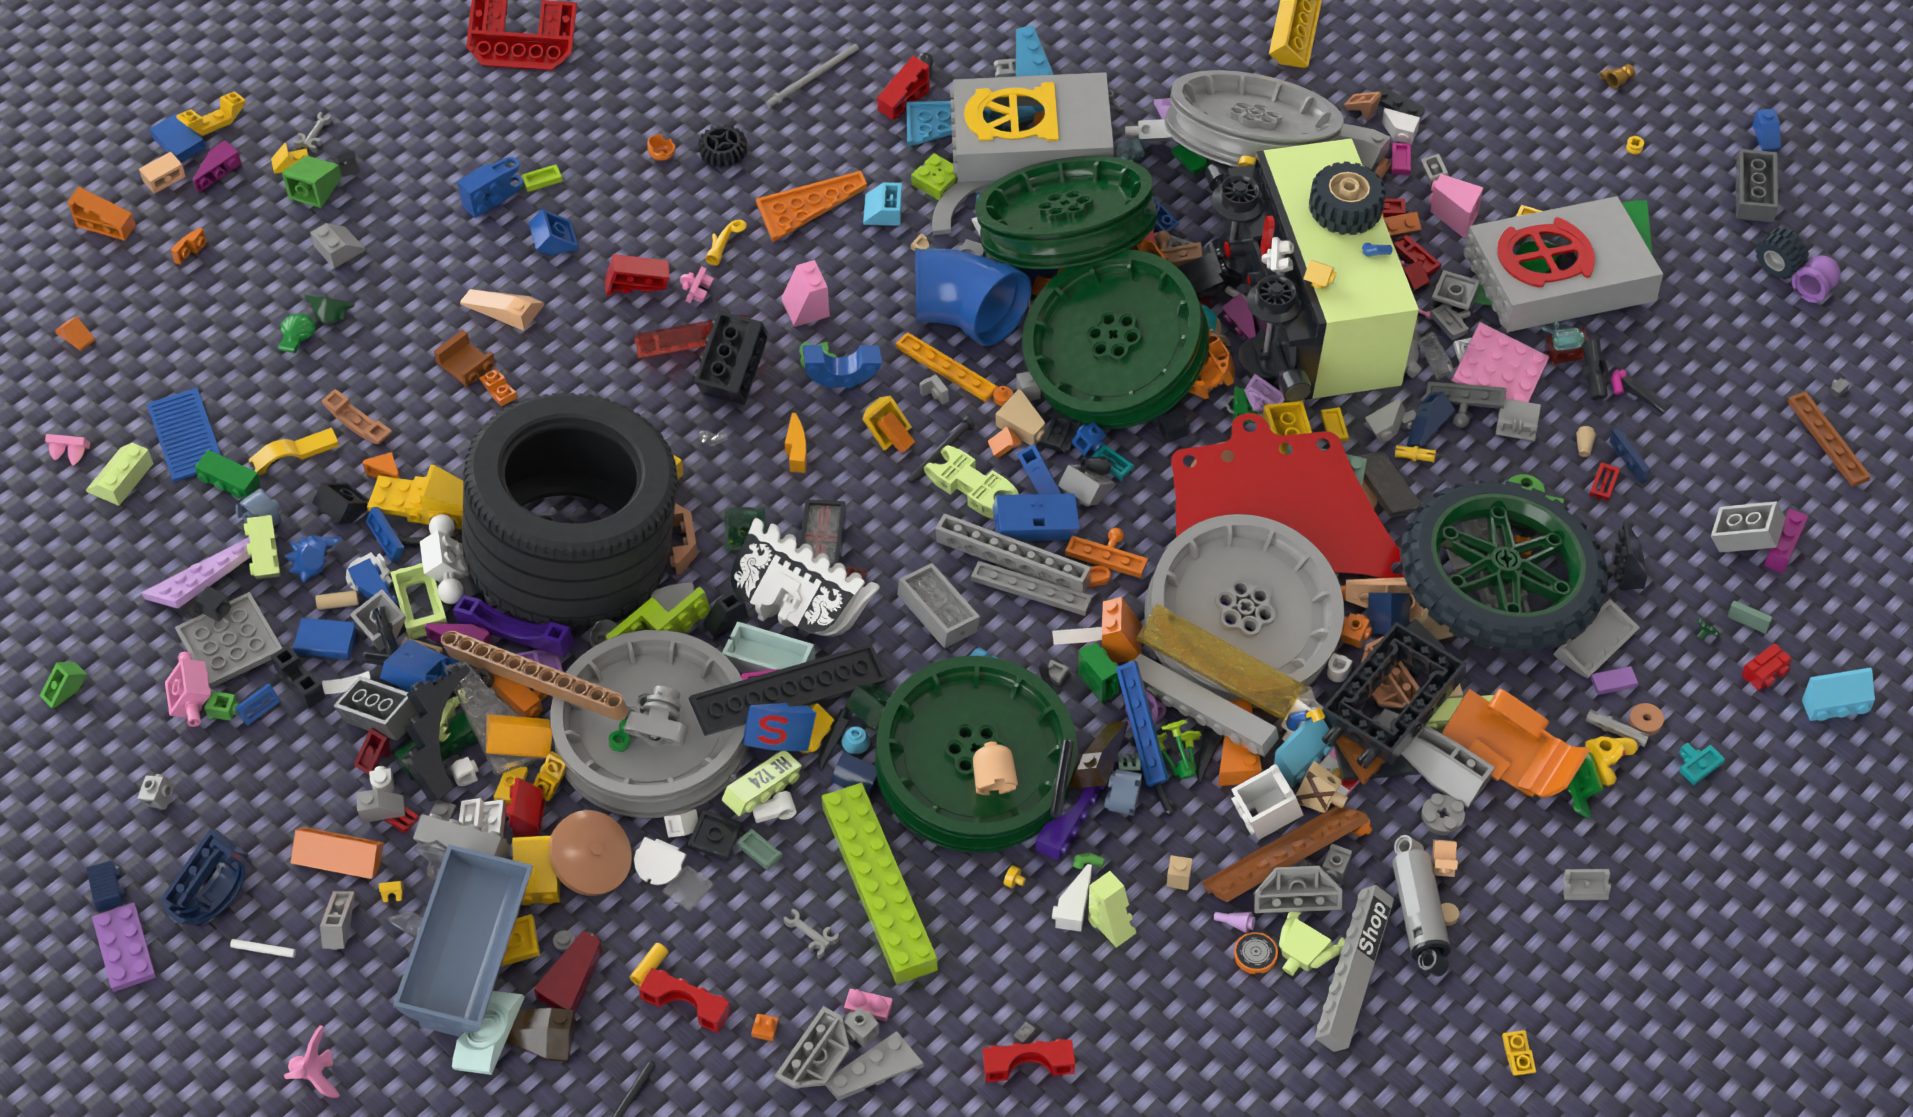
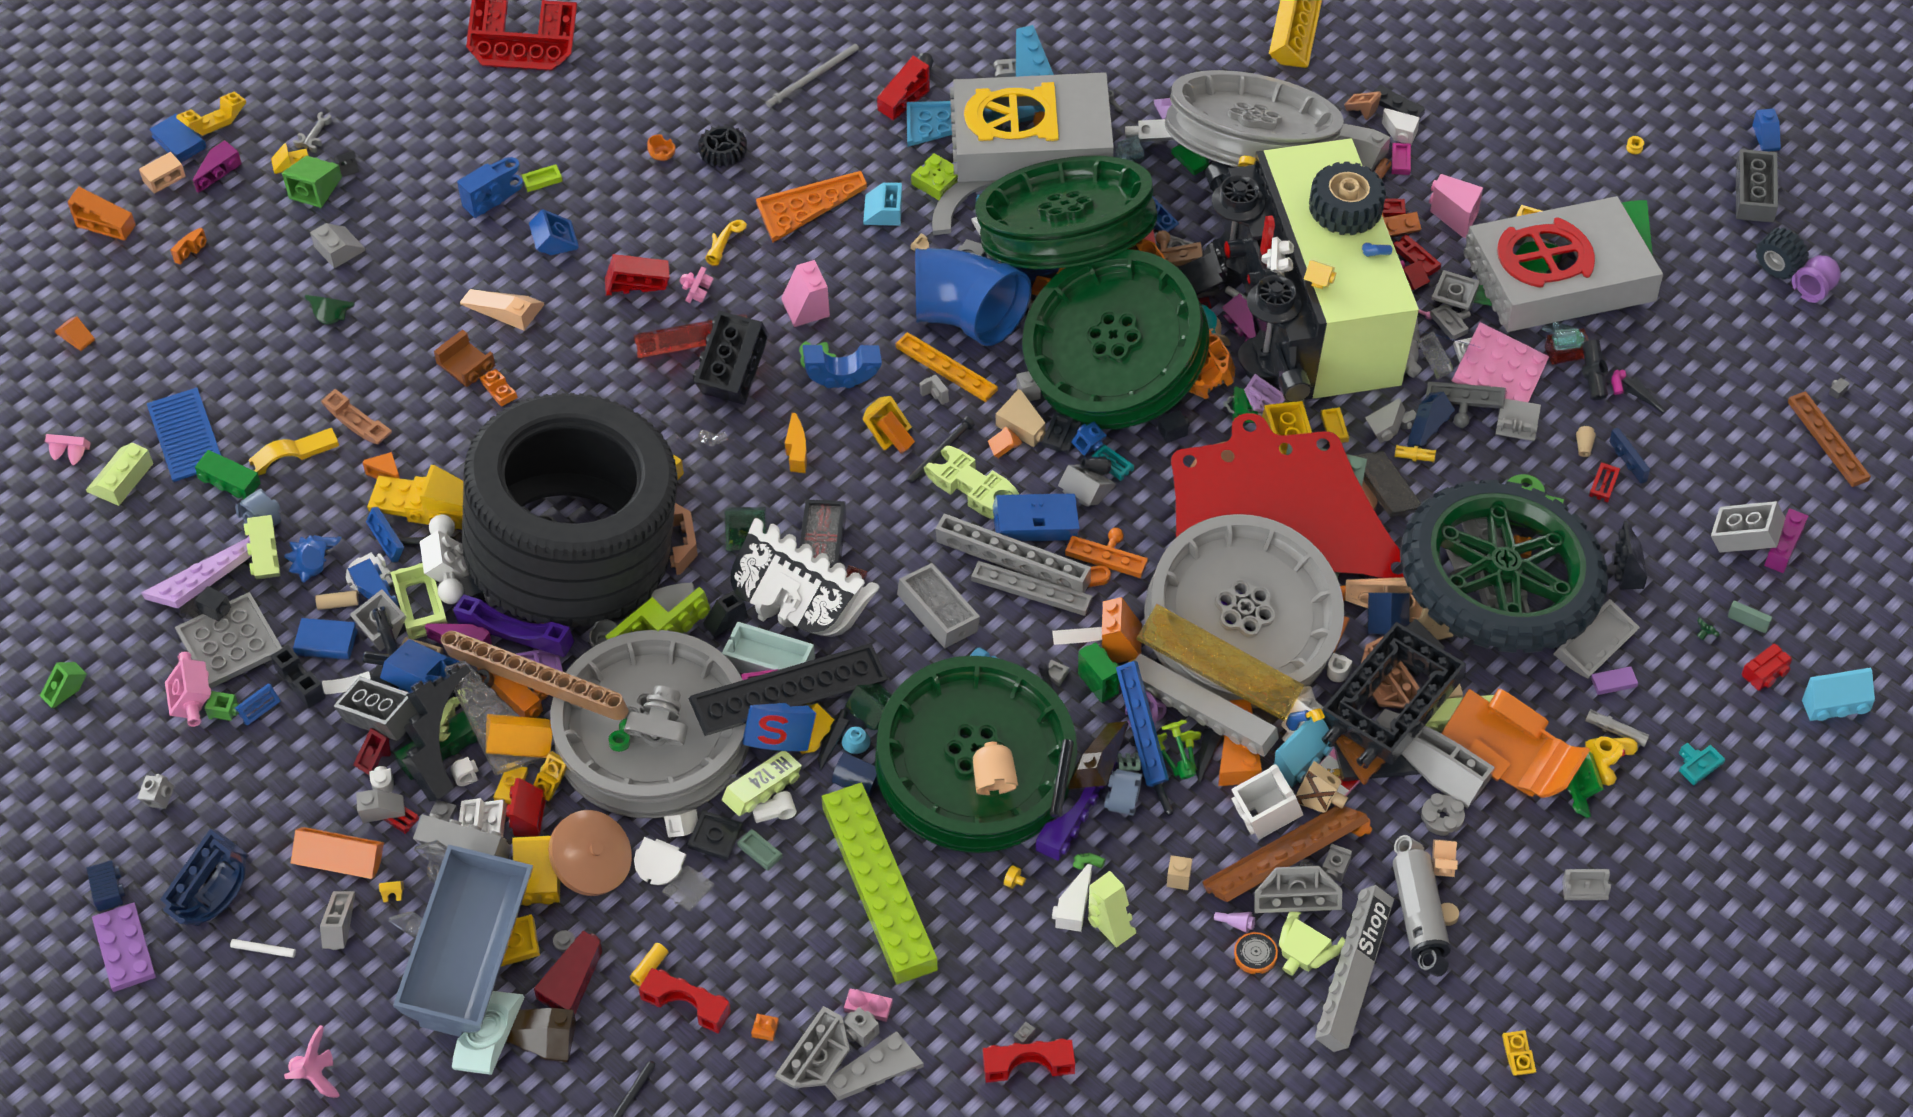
(295, 330): green animal -> none
(340, 502): black slope -> none
(820, 942): light grey bar -> none
(1002, 395): orange tile -> none
(1038, 470): blue slope -> none
(1356, 630): orange brick -> none
(1433, 167): light grey slope -> none
(1618, 76): pearl gold piece -> none
(1650, 712): nougat piece -> none

